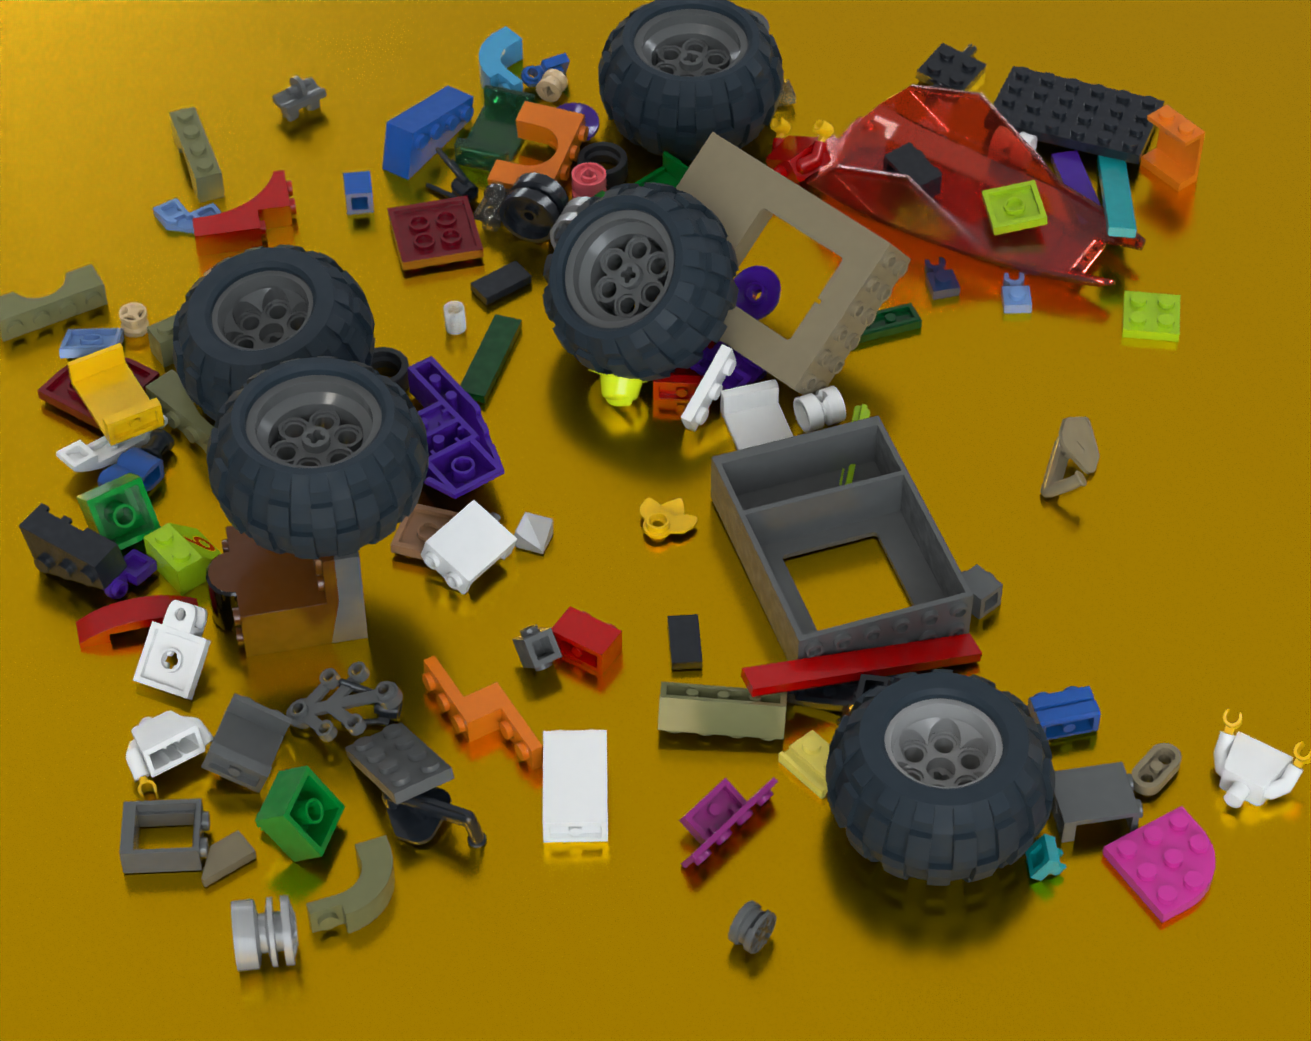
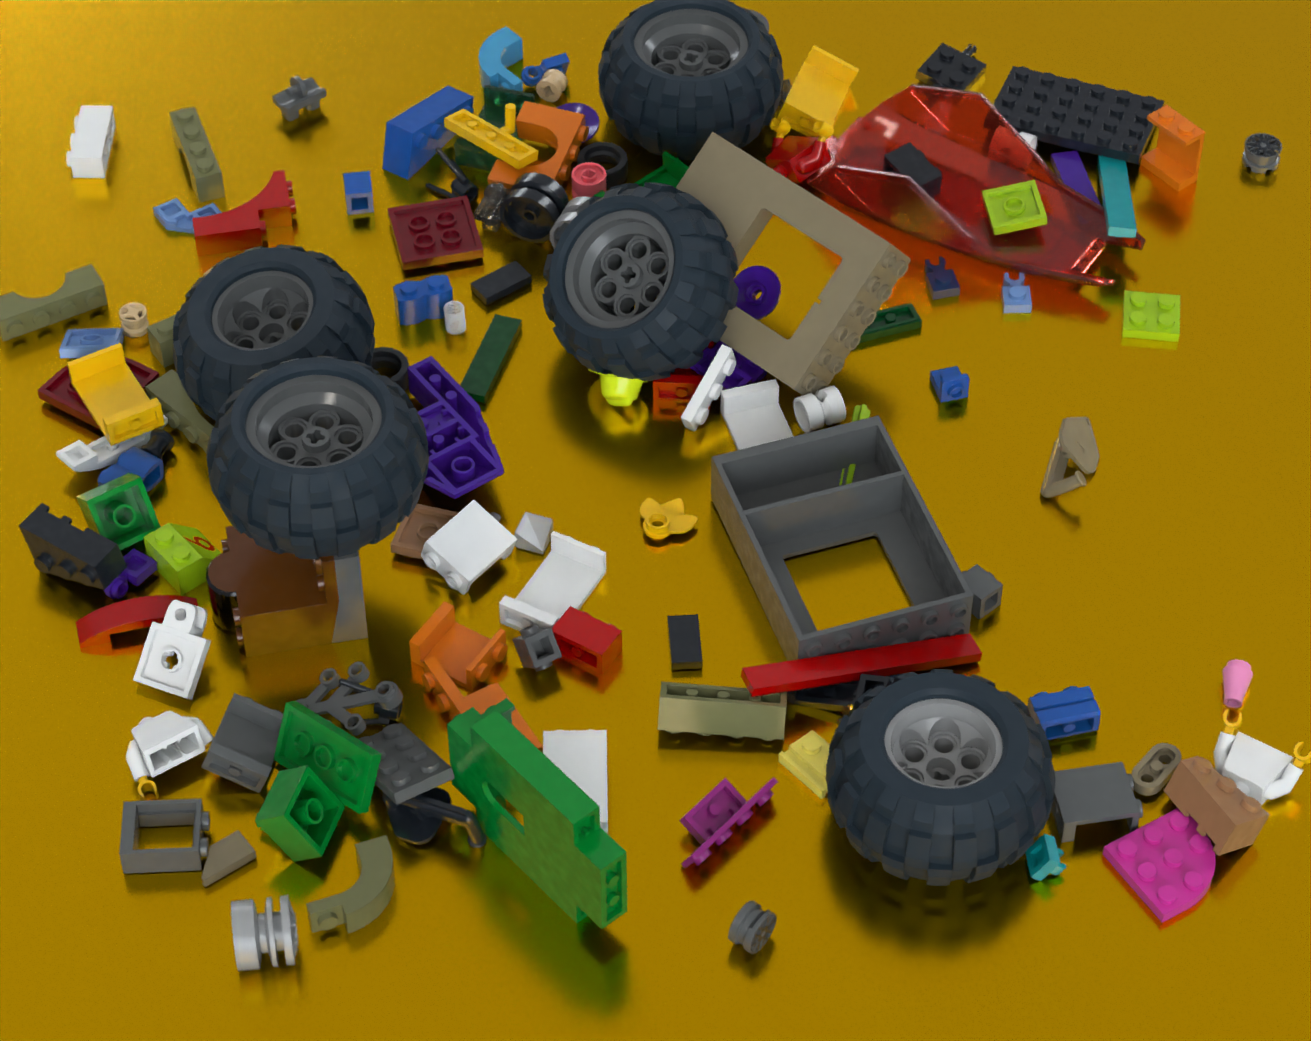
(91, 141): none -> white brick
(331, 753): none -> green plate
(422, 299): none -> blue brick
(459, 650): none -> orange panel
(493, 139): none -> yellow plate
(560, 582): none -> white panel
(561, 832): none -> green panel
(817, 91): none -> yellow panel
(950, 383): none -> blue bracket
(1216, 805): none -> medium nougat wedge
(1236, 680): none -> bright pink cone
(1262, 152): none -> dark grey wheel

